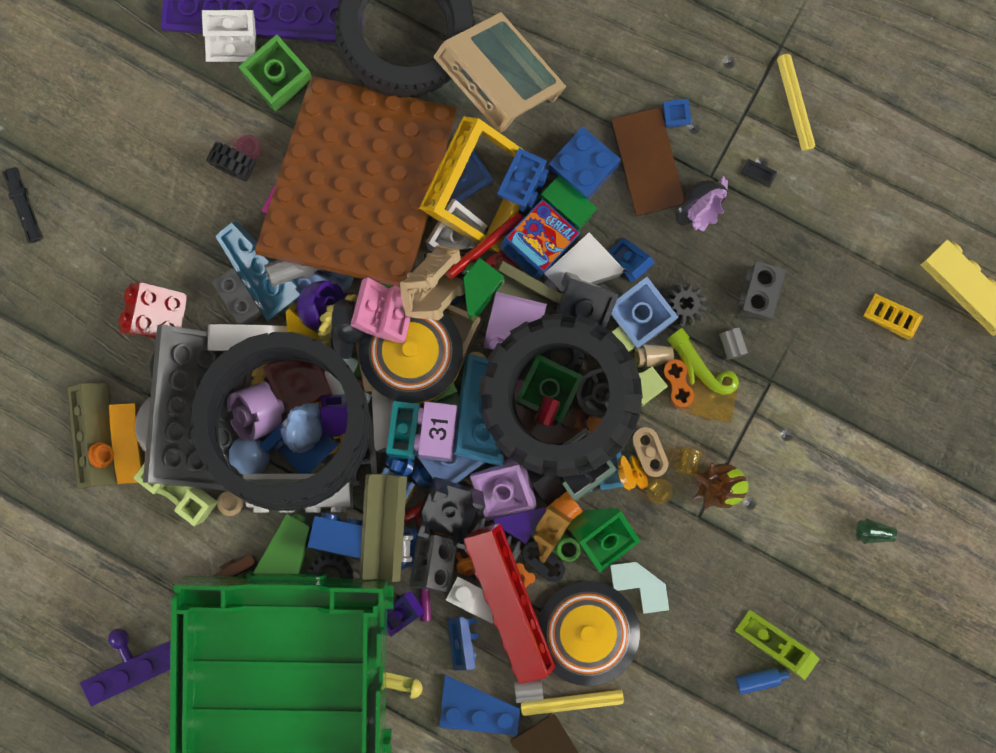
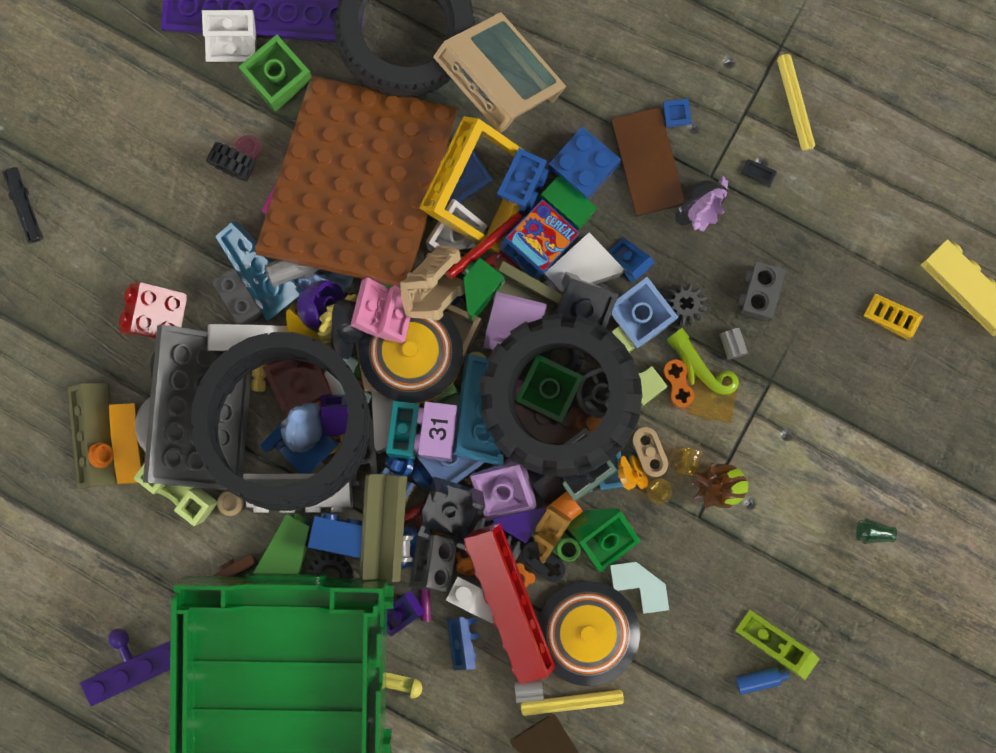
(248, 456): light blue hair -> none
(255, 411): lavender brick -> none
(476, 711): blue wing -> none
(547, 411): dark red slope -> none
(652, 355): tan cone -> none

